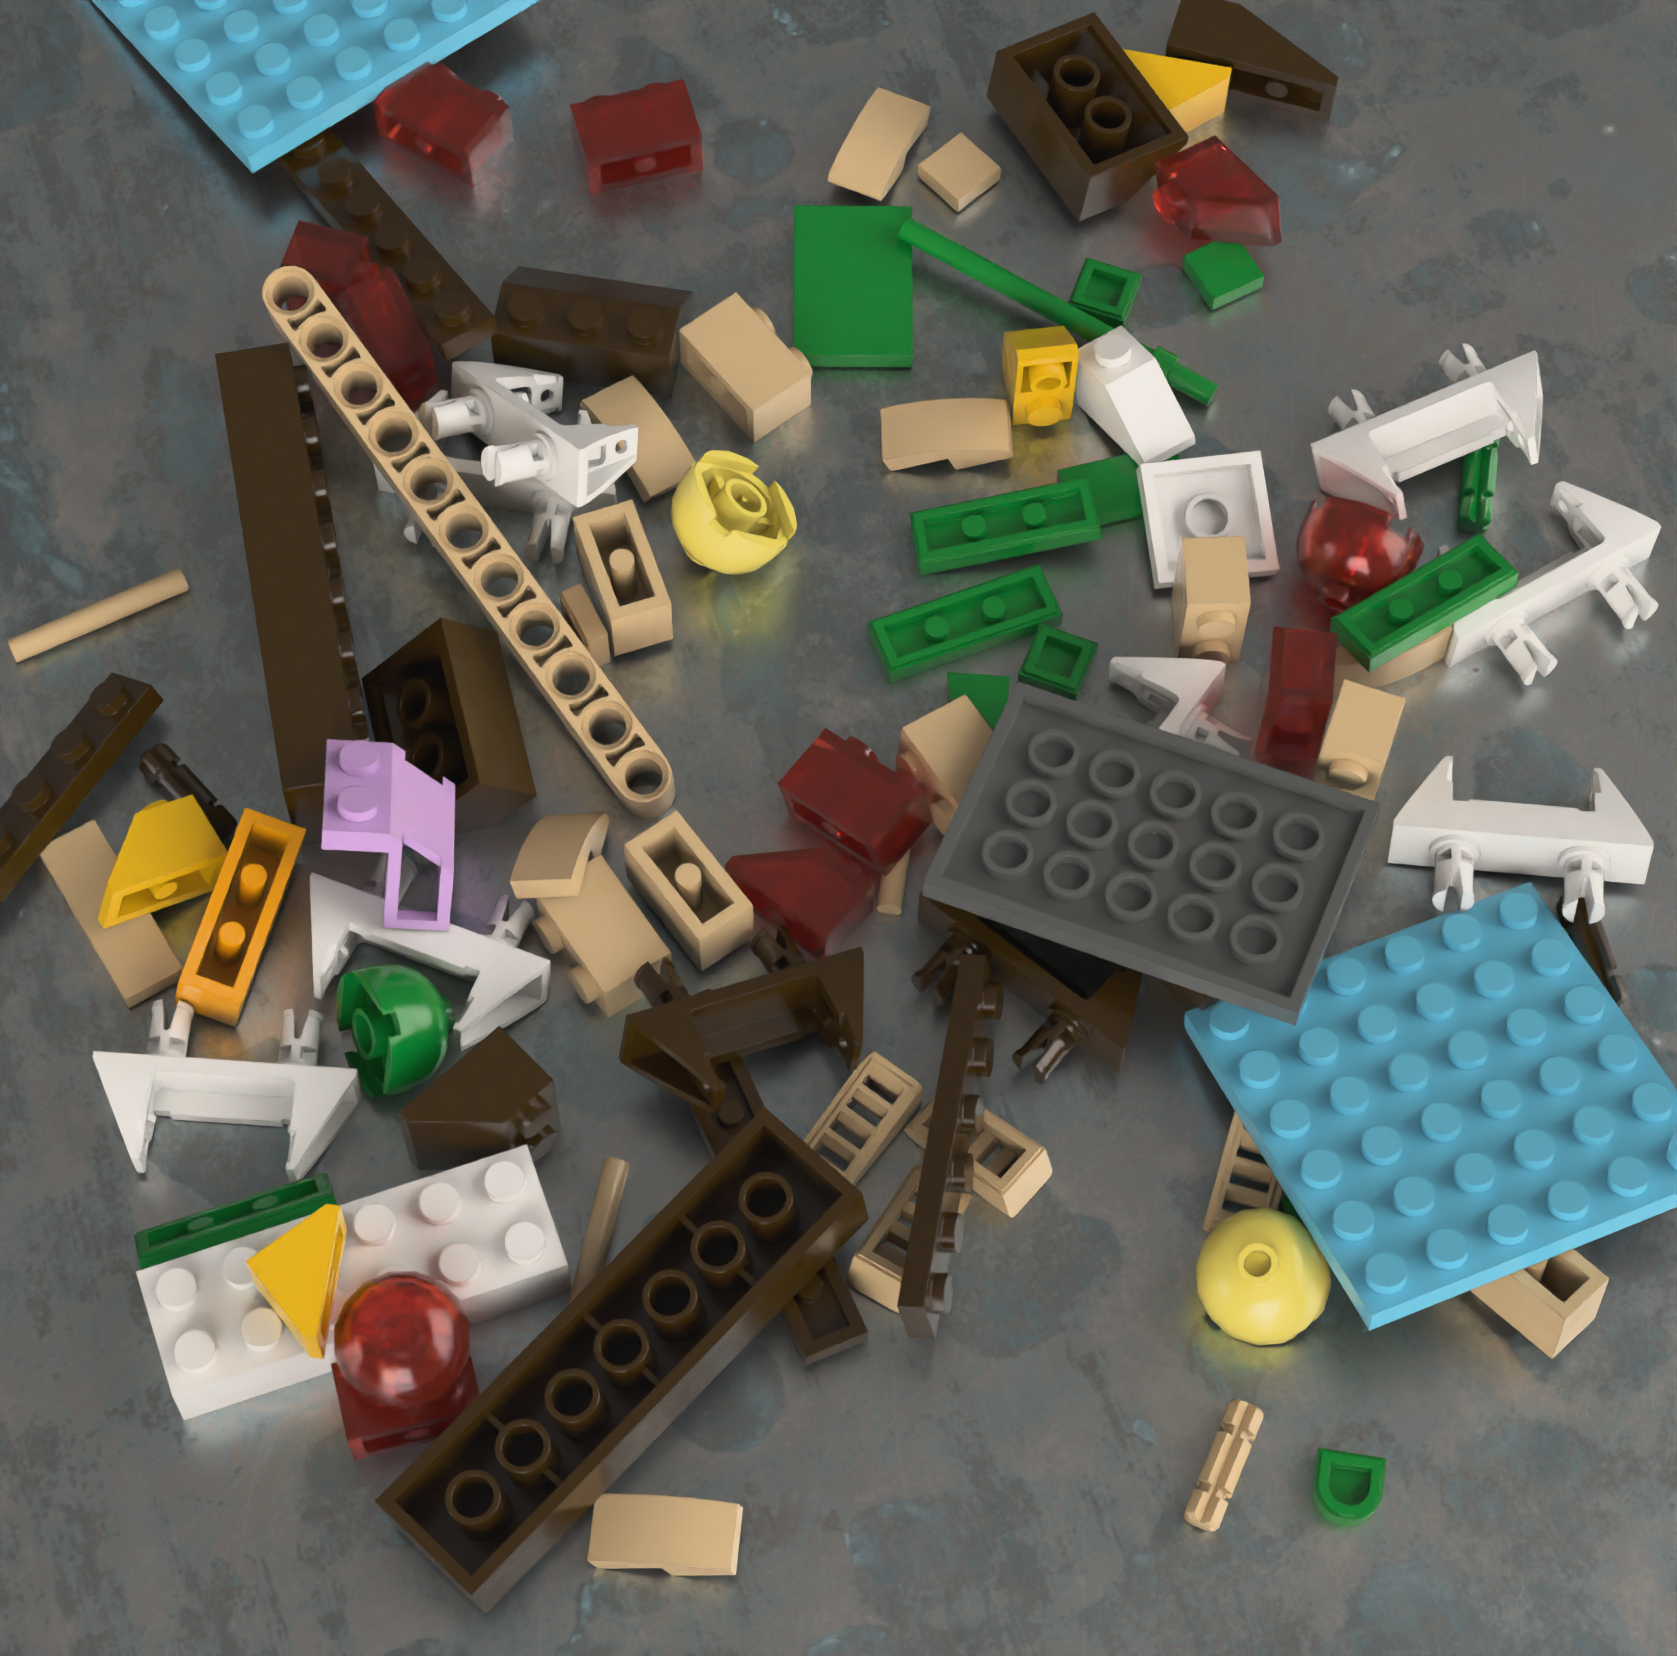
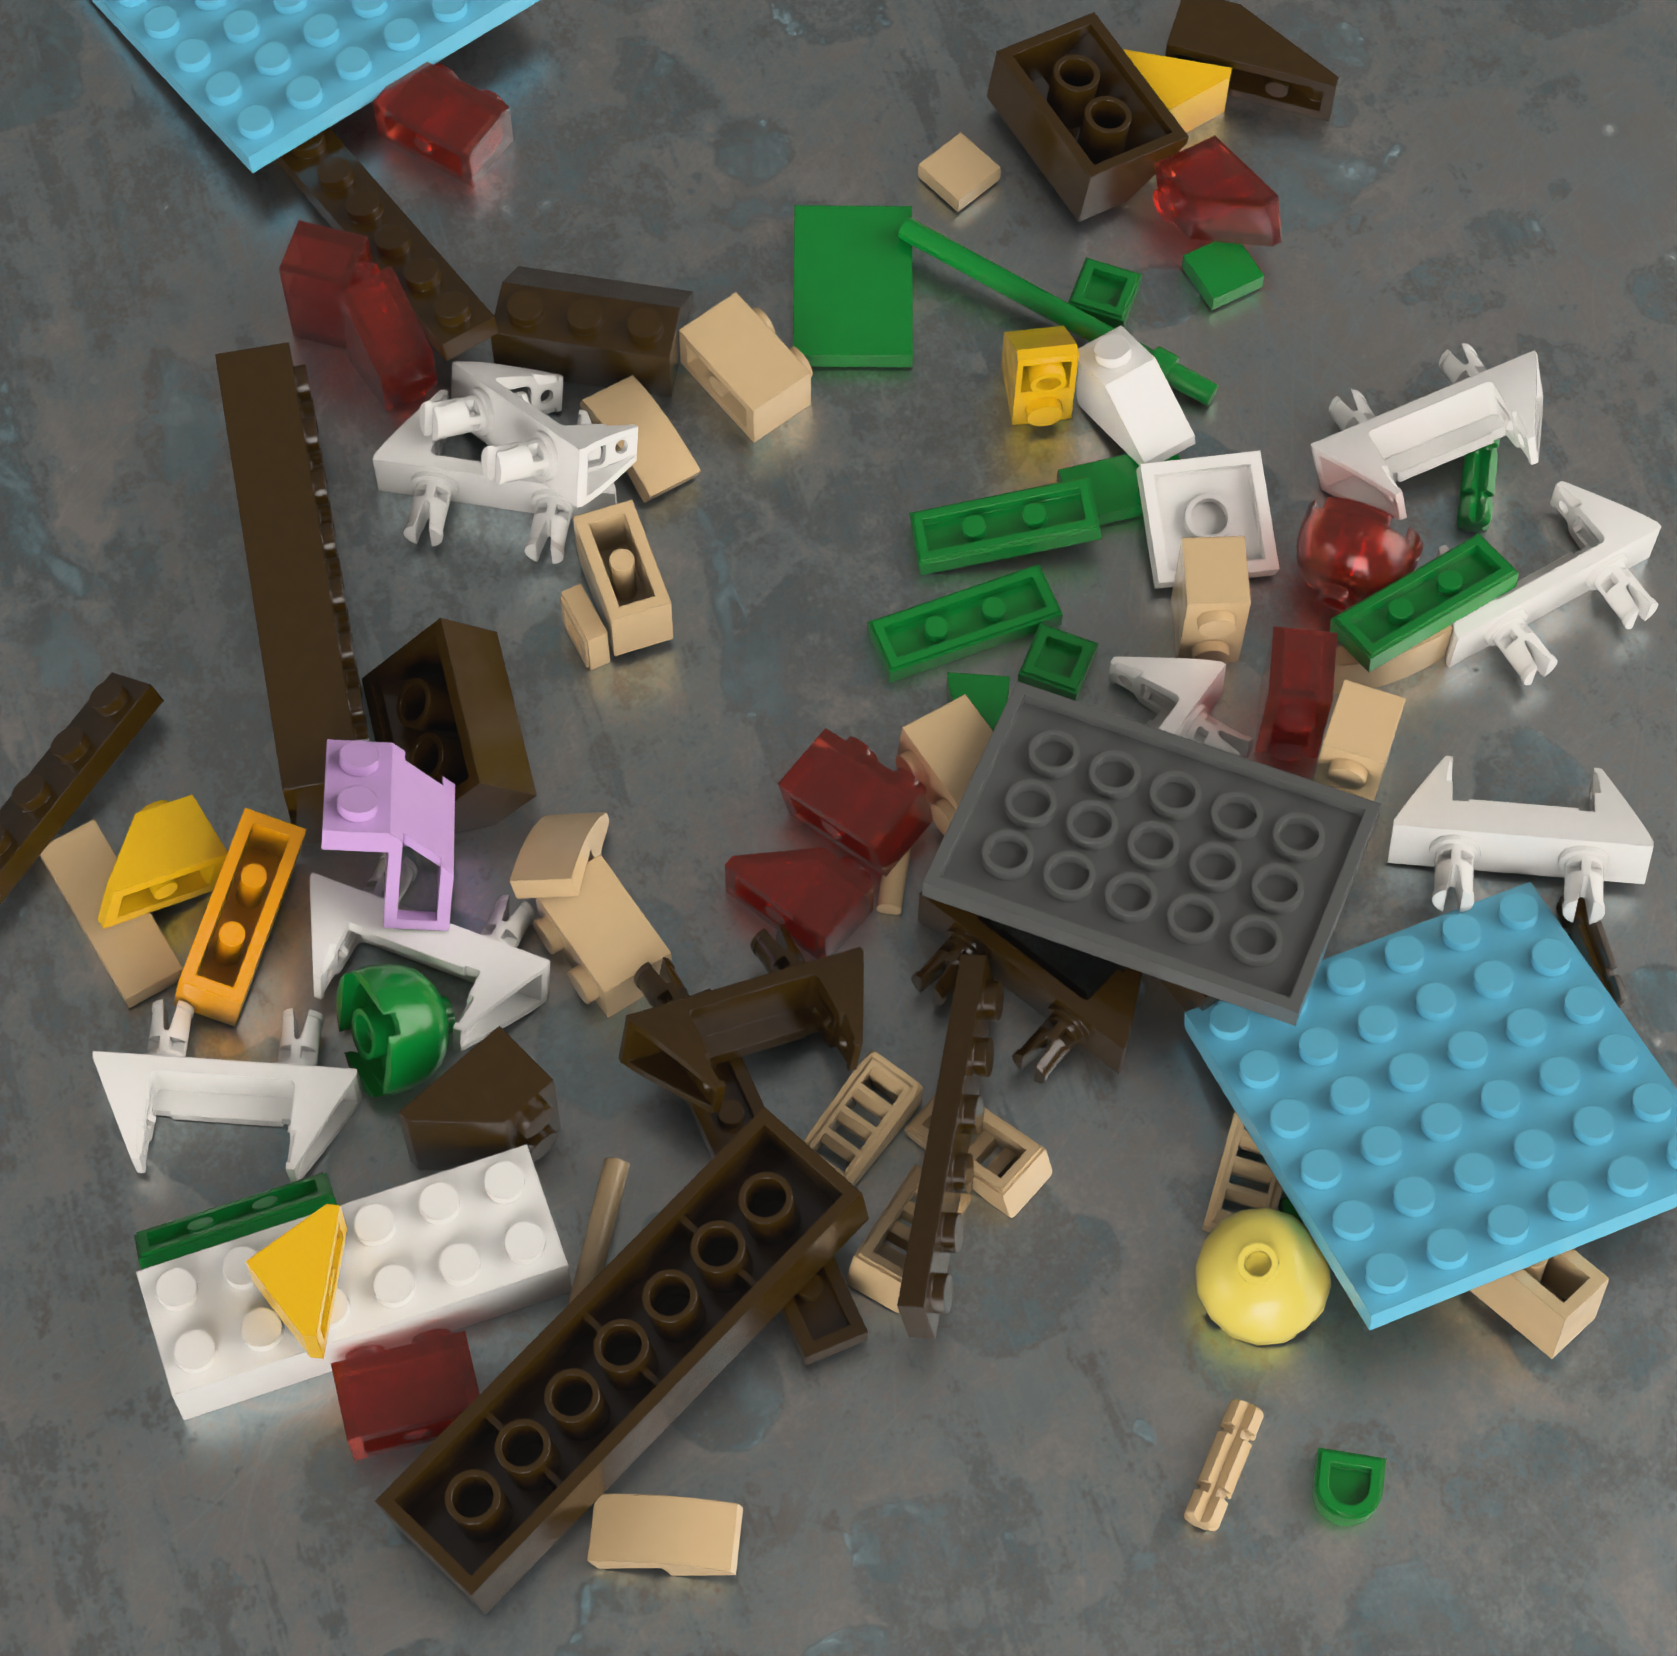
(97, 615): tan bar -> none
(178, 781): dark brown axle -> none
(402, 1340): clear red cylinder -> none
(475, 566): tan beam -> none
(636, 136): clear red brick -> none
(689, 890): tan brick -> none
(730, 515): light yellow cylinder -> none
(878, 143): tan slope -> none
(950, 428): tan slope -> none

